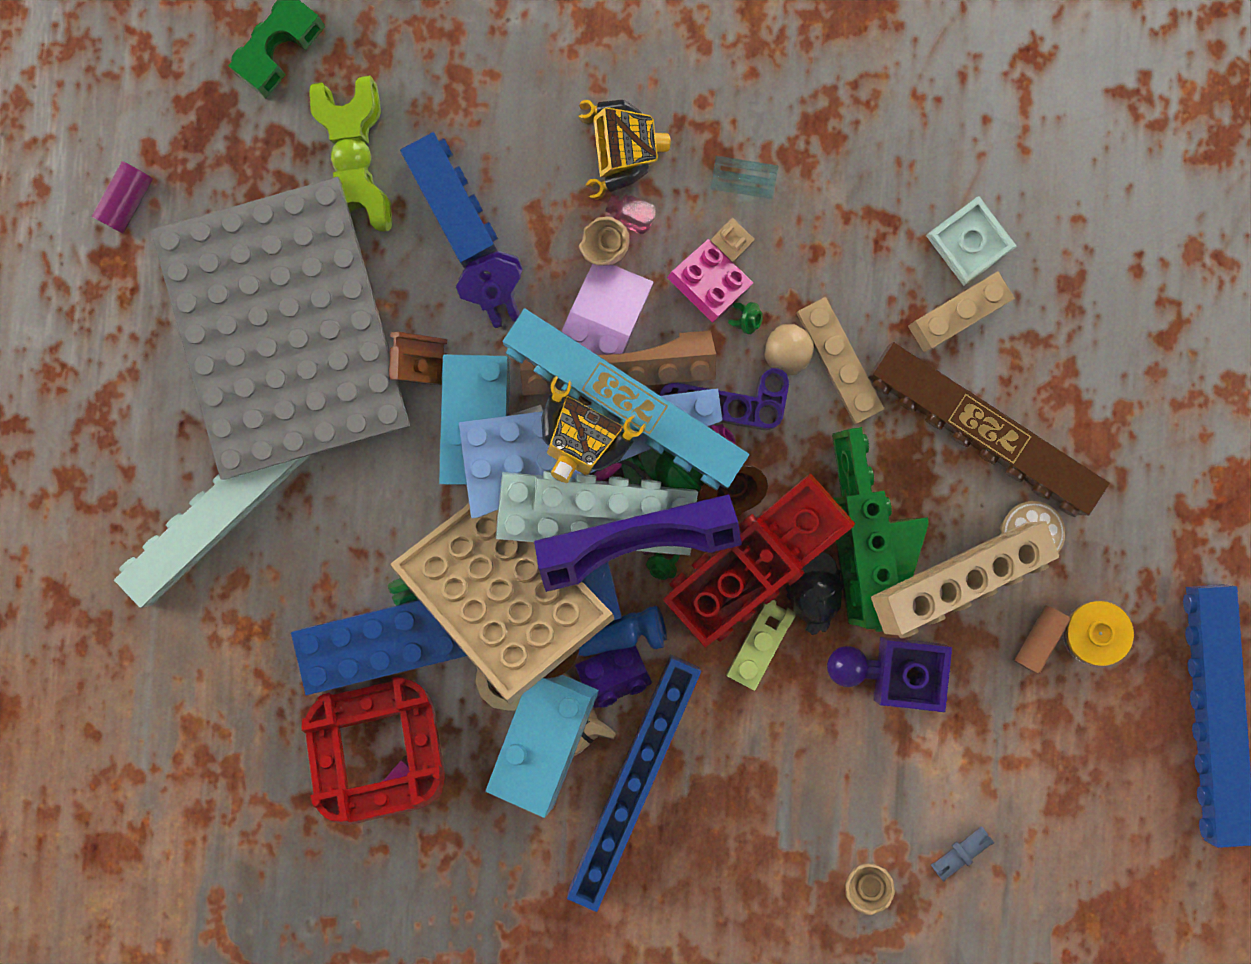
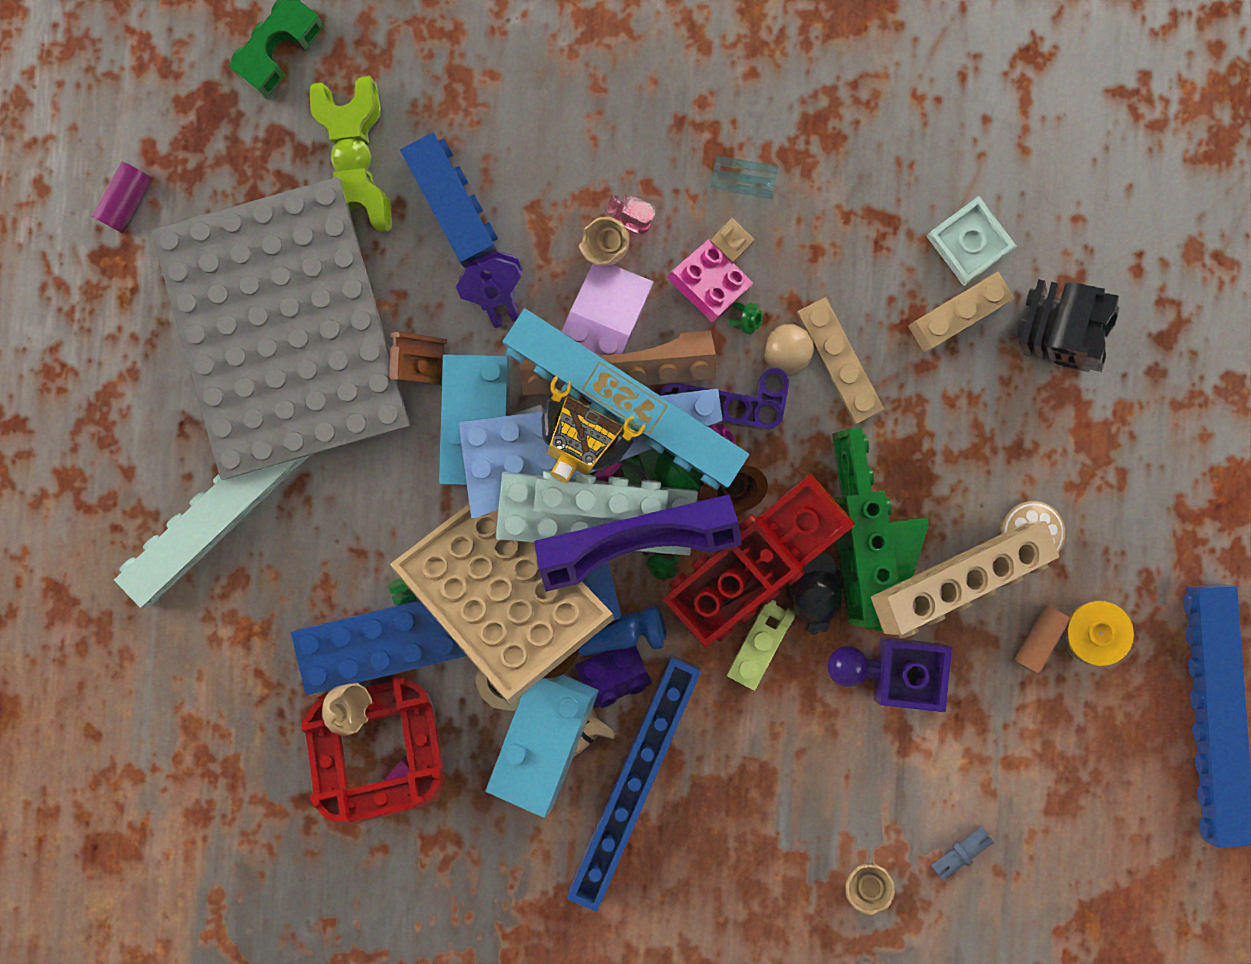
(345, 708): none -> tan hair
(623, 142): torso -> none
(987, 430): reddish brown brick -> none
(1069, 324): none -> black piece

